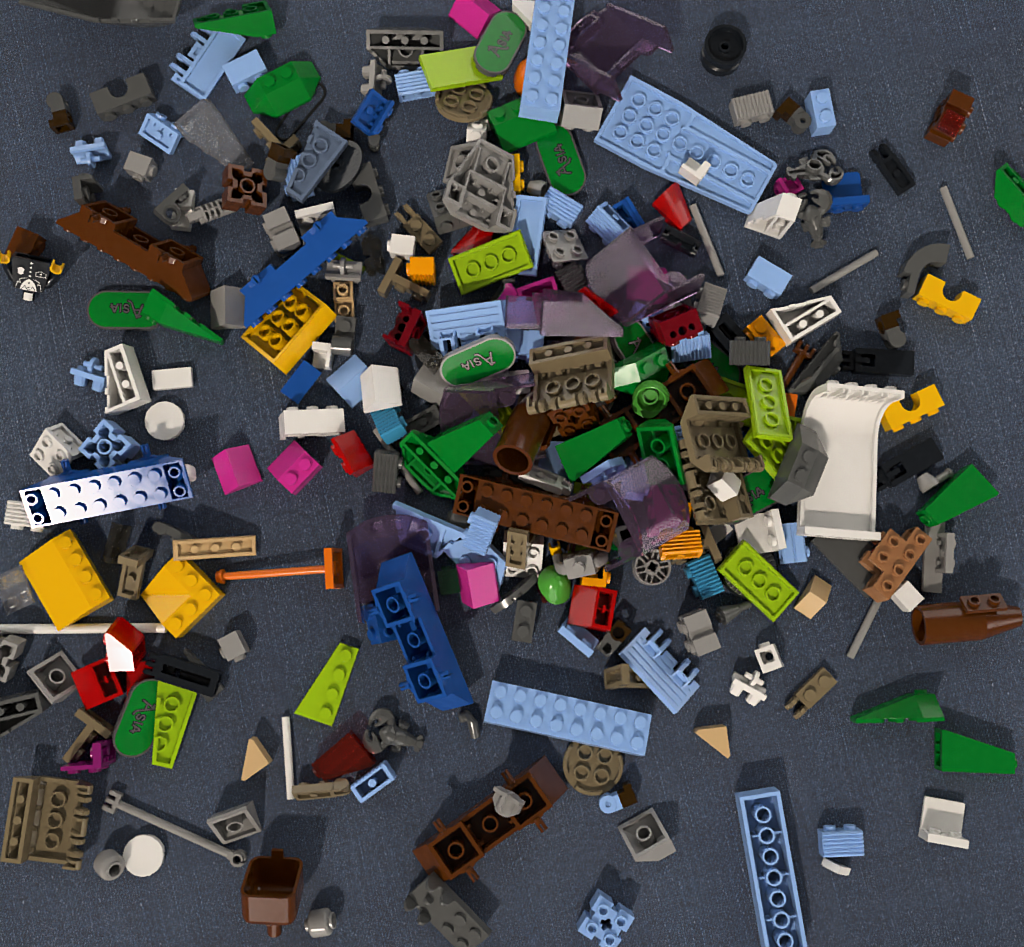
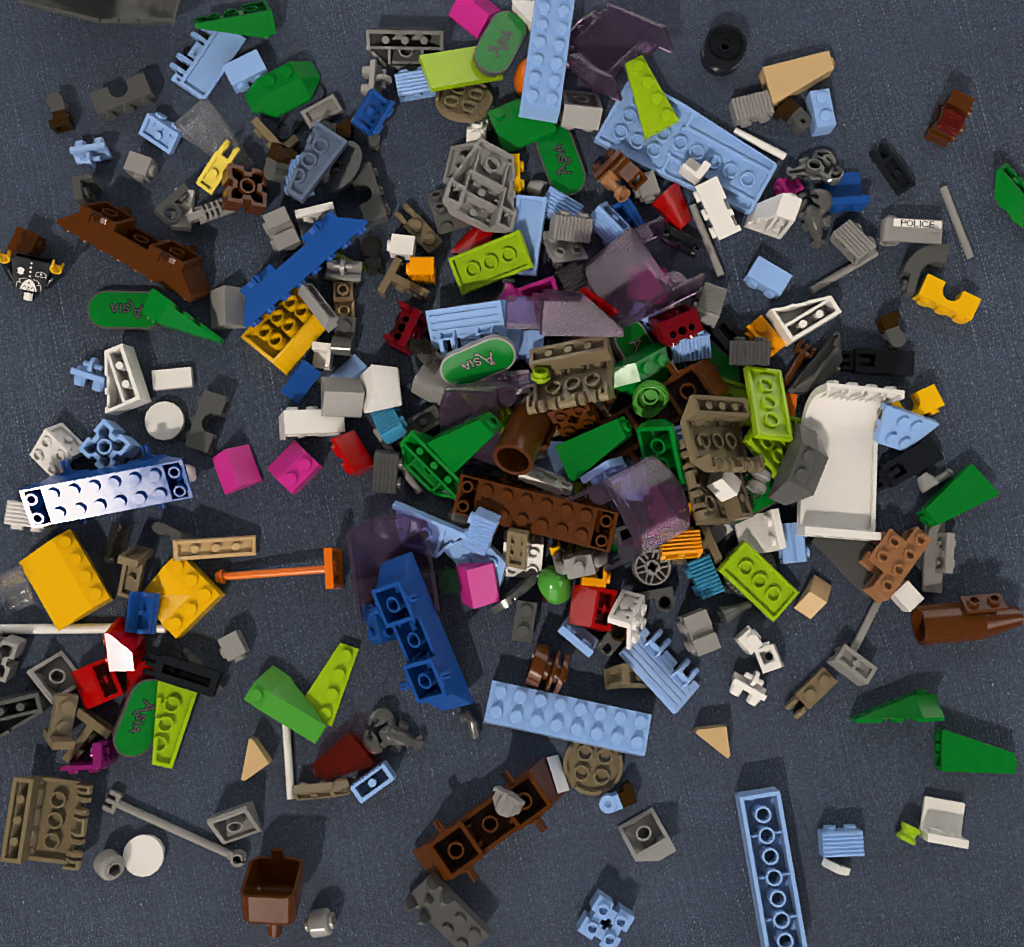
(61, 722): none -> dark tan bracket
(142, 612): none -> blue hinge
(210, 405): none -> dark grey arch
(212, 173): none -> light yellow hinge
(282, 700): none -> bright green wedge
(318, 306): none -> light grey piece
(322, 110): none -> light grey tile
(342, 397): none -> light grey slope
(540, 375): none -> lime plate
(547, 668): none -> reddish brown wheel
(558, 773): none -> white sticker
(570, 227): none -> light grey brick
(615, 169): none -> reddish brown hips
(629, 613): none -> white bracket
(649, 190): none -> light grey brick
(651, 103): none -> lime wing
(656, 594): none -> dark grey plate
(716, 209): none -> white wedge
(748, 640): none -> white brick
(758, 482): none -> light grey wheel
(759, 143): none -> white bar
(795, 76): none -> tan slope
(852, 665): none -> light grey hinge
(853, 242): none -> light grey brick
(897, 230): none -> light grey door
(901, 427): none -> light blue wing
(908, 833): none -> lime wheel

